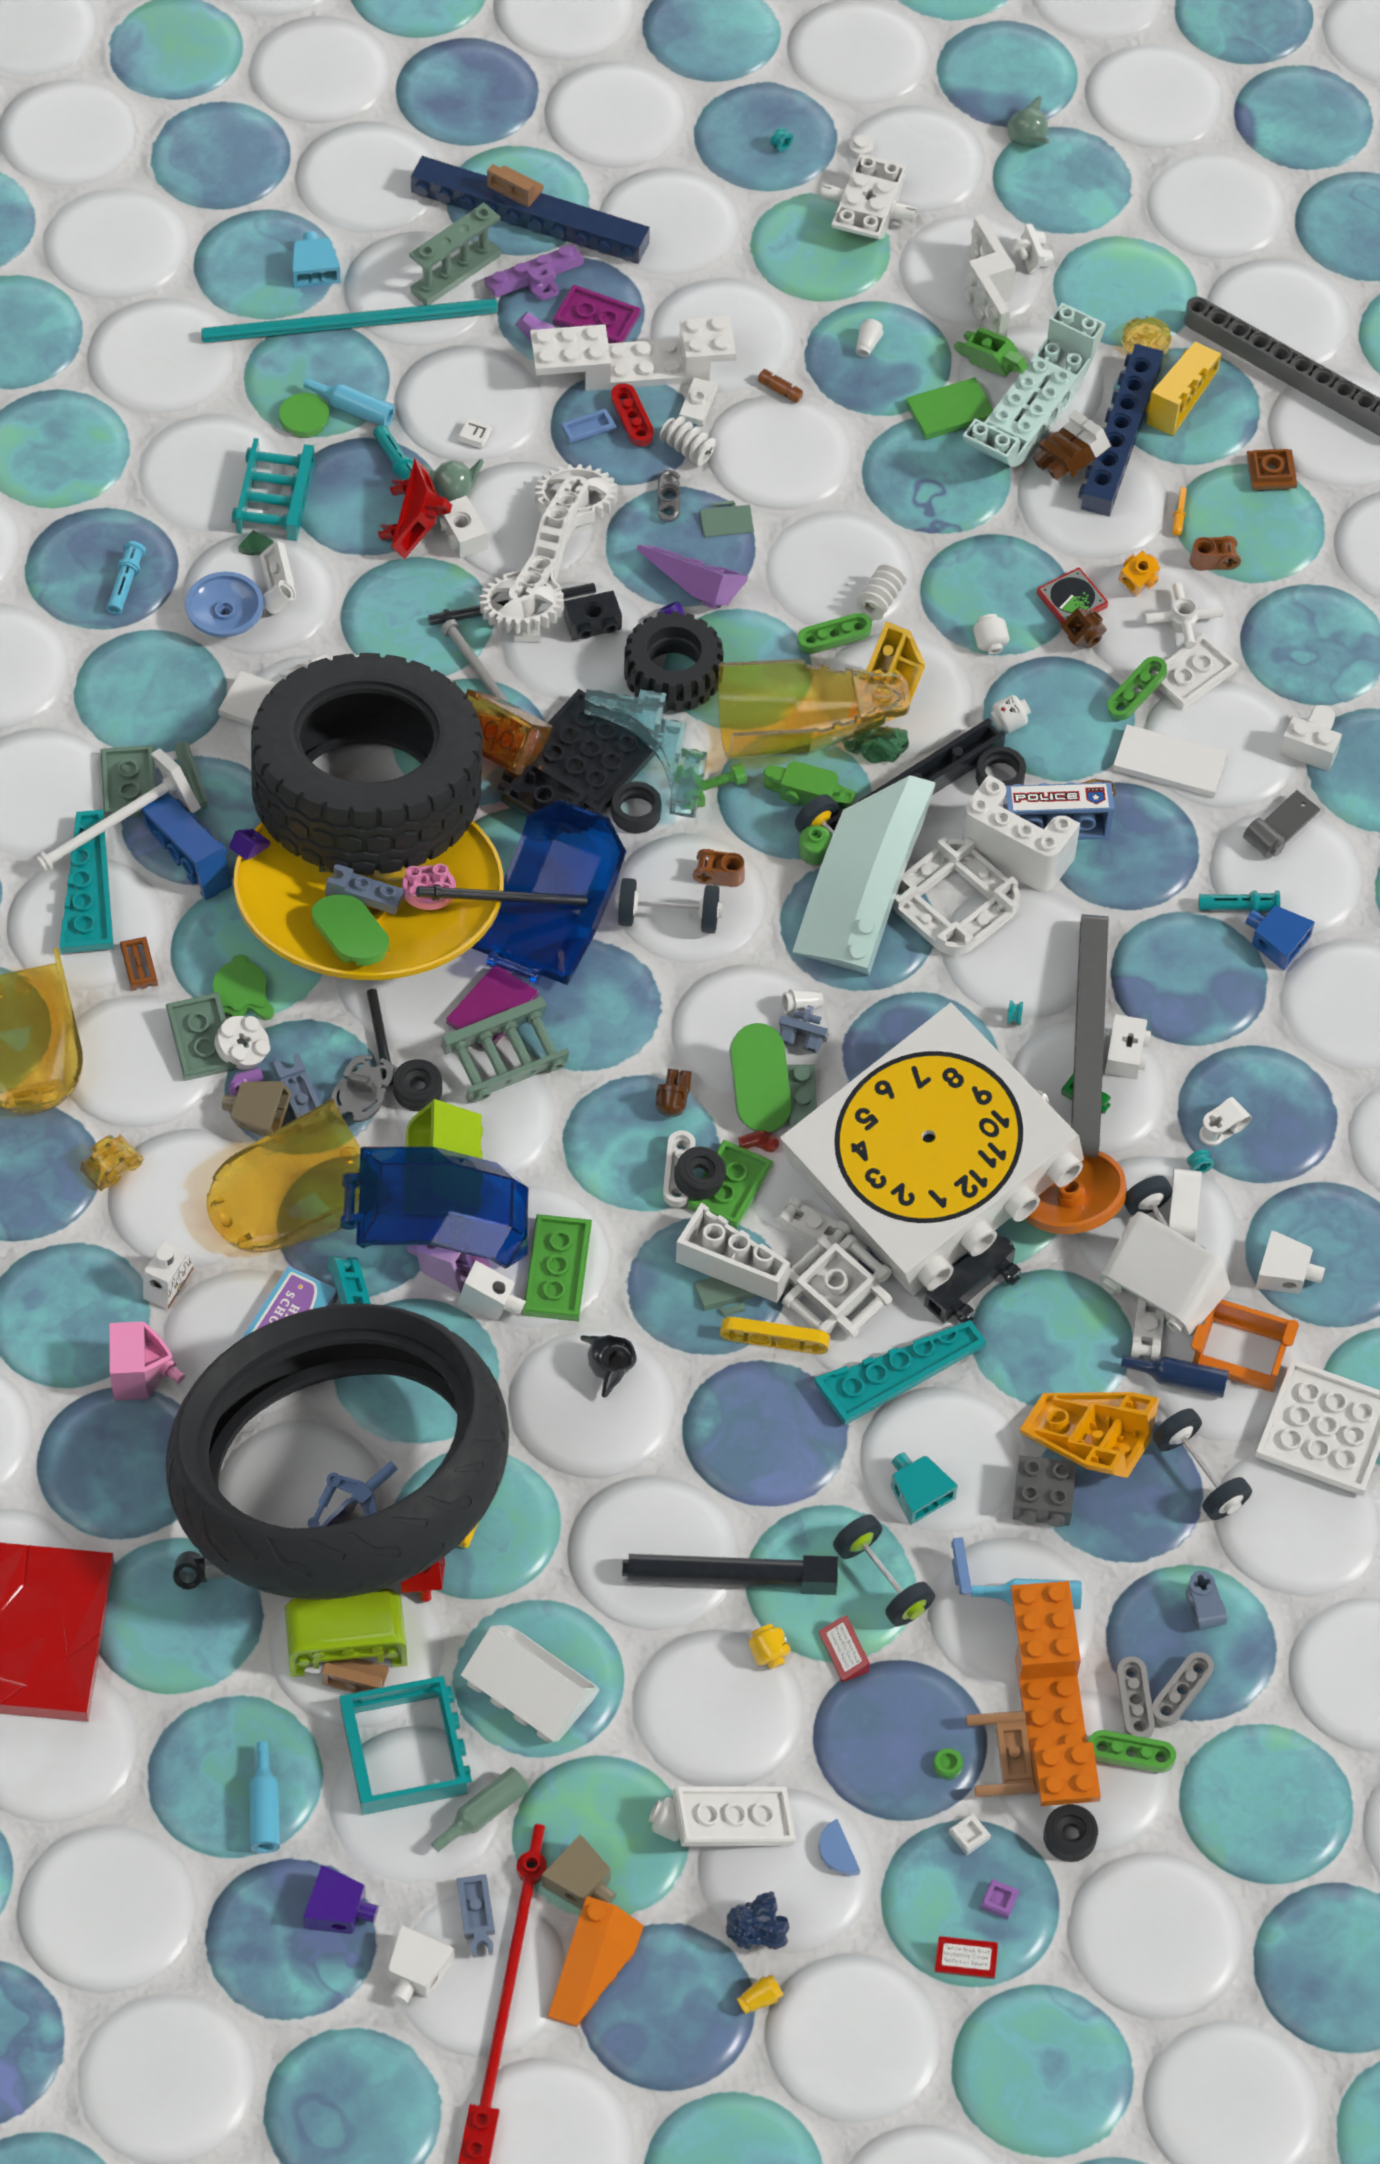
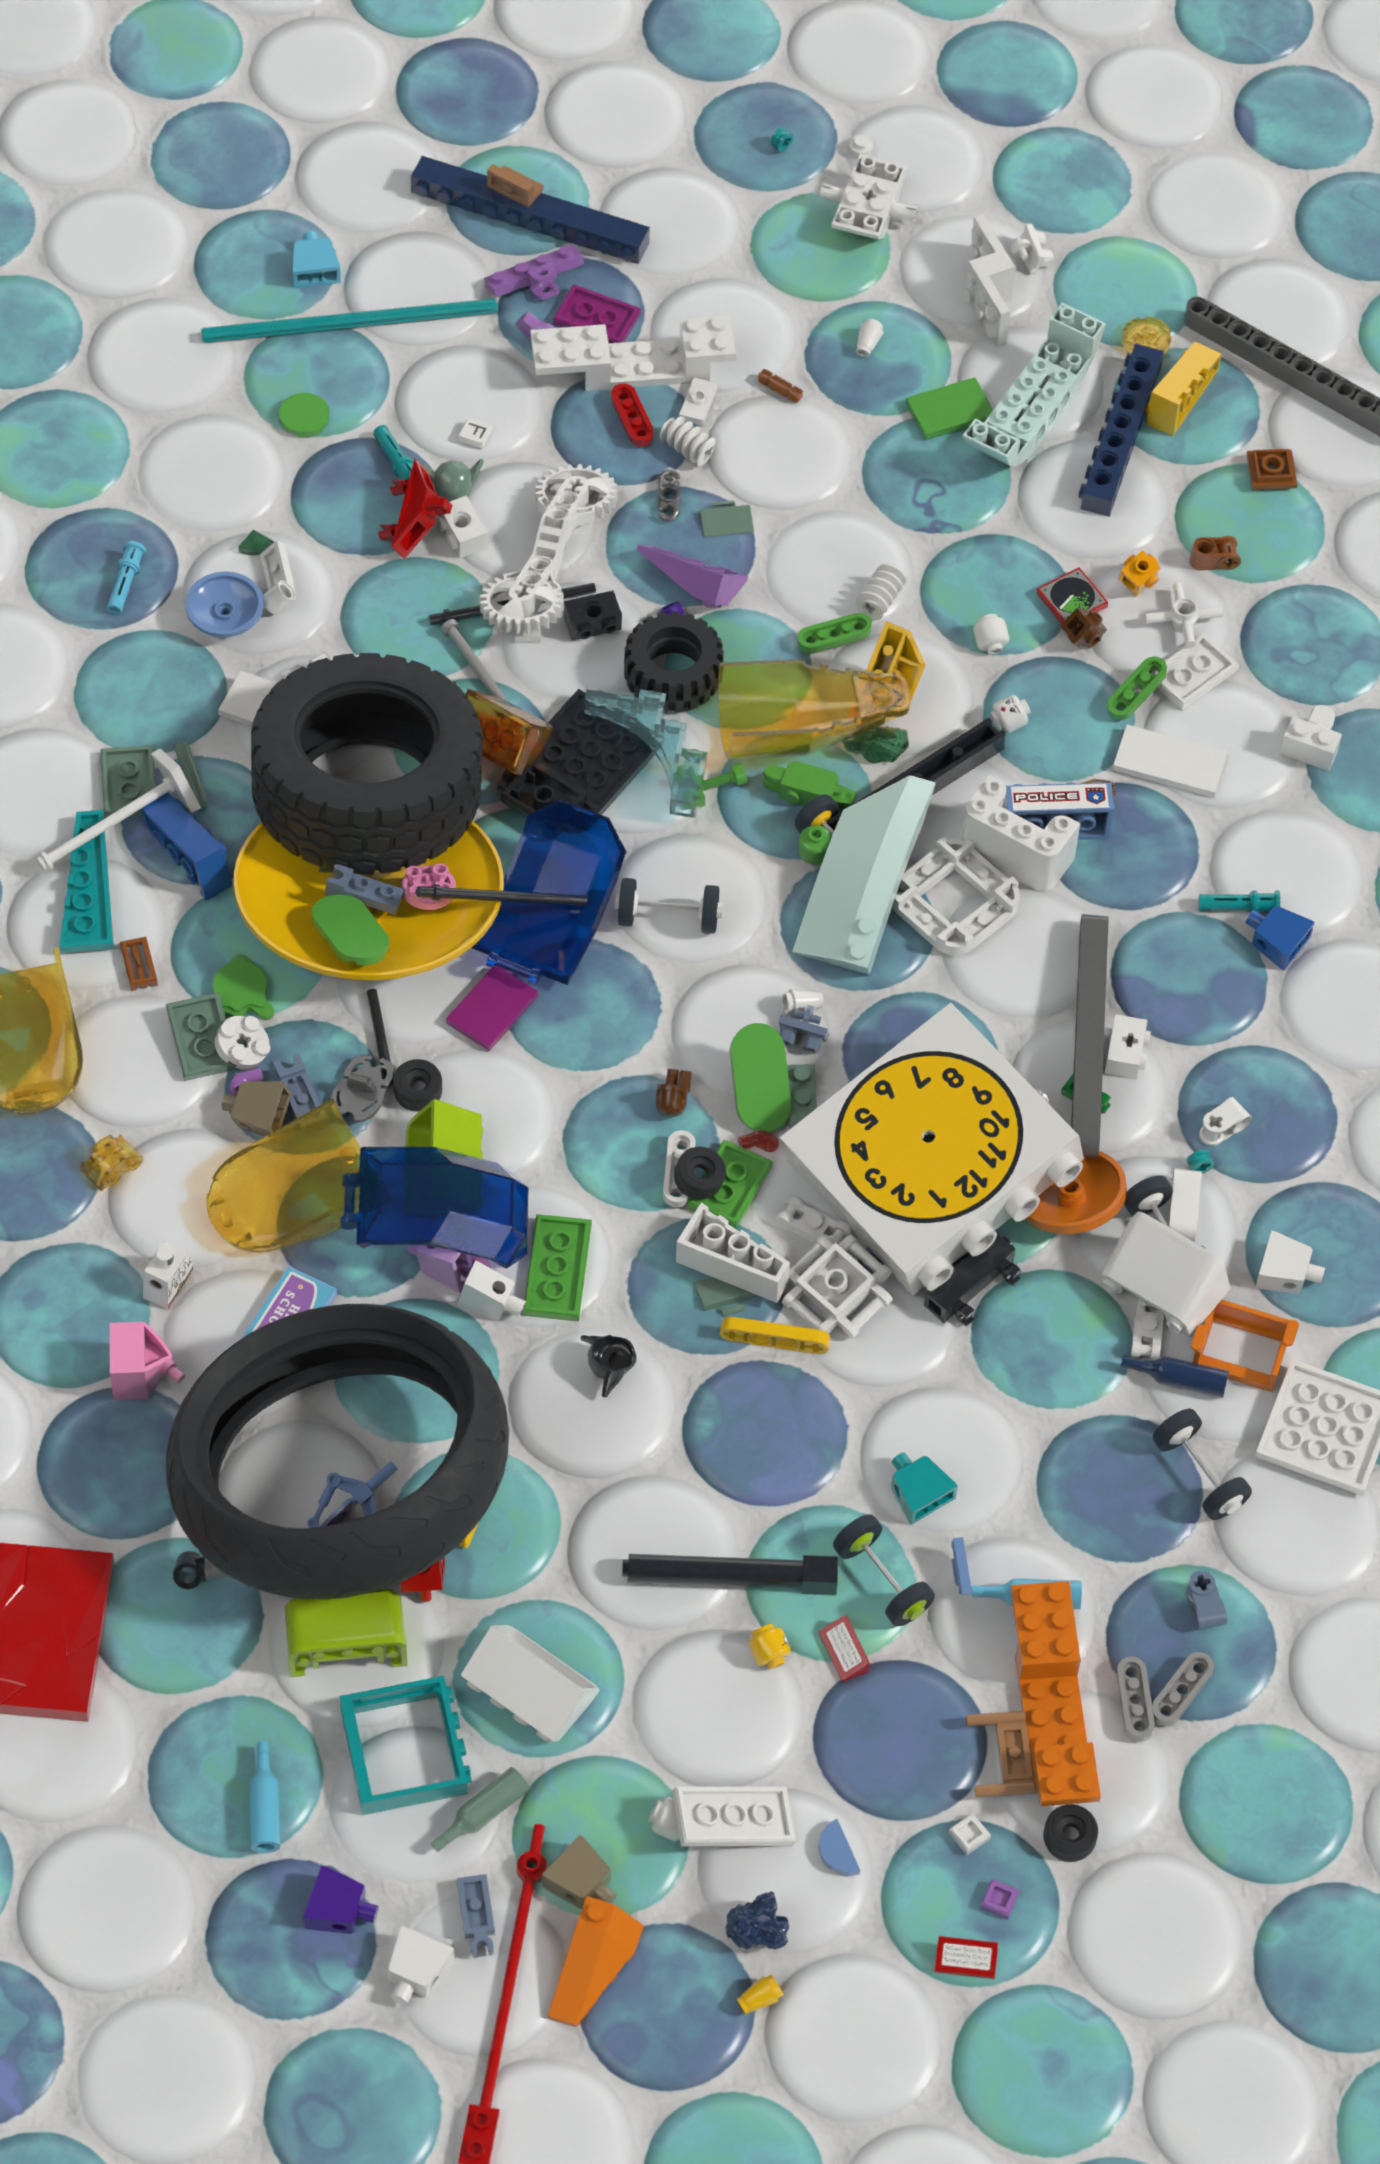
(248, 843): dark purple slope -> none
(295, 502): teal fence -> none
(348, 1280): teal plate -> none
(354, 1675): medium nougat panel -> none
(355, 402): medium azure piece -> none
(462, 265): sand green fence -> none
(505, 1022): sand green fence -> none
(588, 426): medium blue tile -> none
(641, 791): black tyre -> none
(719, 868): dark orange piece -> none
(880, 1379): teal wing -> none
(948, 1763): bright green tile -> none
(991, 352): bright green hinge -> none
(1001, 755): black tyre -> none
(1014, 1012): teal bush -> none
(1029, 125): sand green piece -> none
(1044, 1491): dark grey brick -> none
(1071, 447): reddish brown hips -> none
(1094, 1428): light orange wedge -> none
(1144, 1748): bright green plate -> none
(1179, 515): light orange piece -> none
(1281, 825): dark grey door -> none

